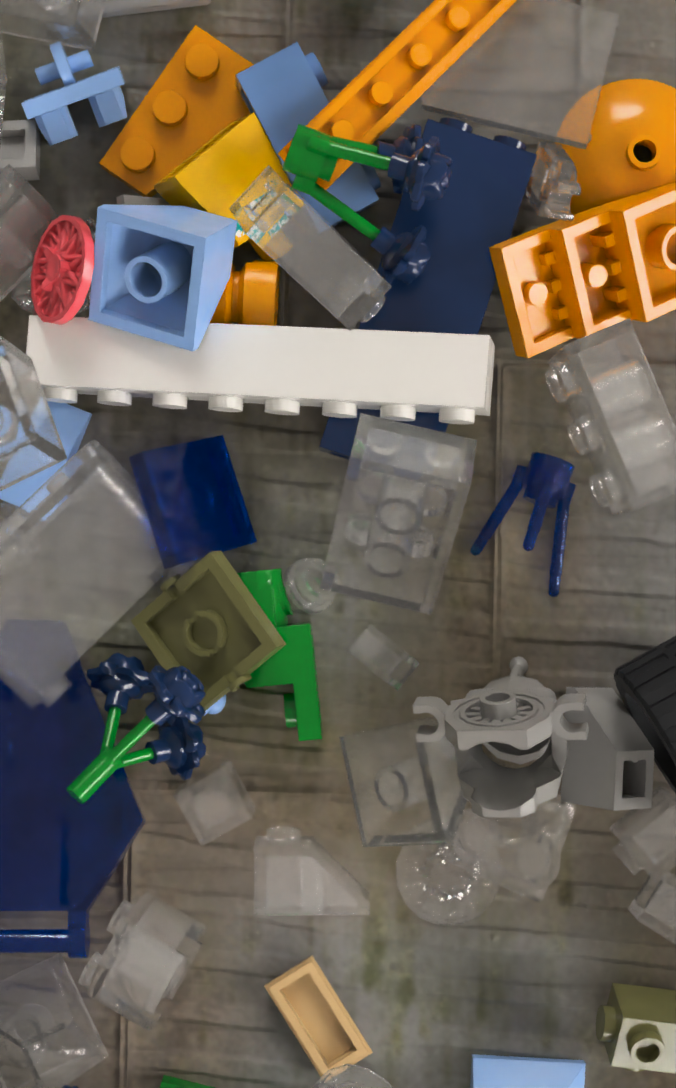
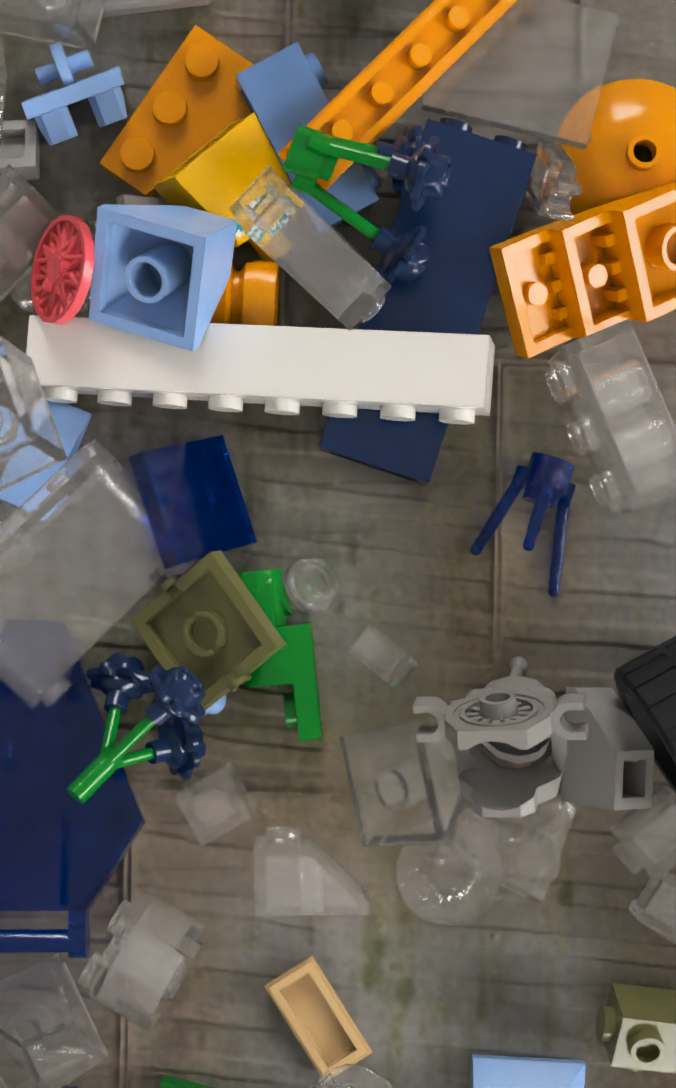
(398, 513): clear brick -> none

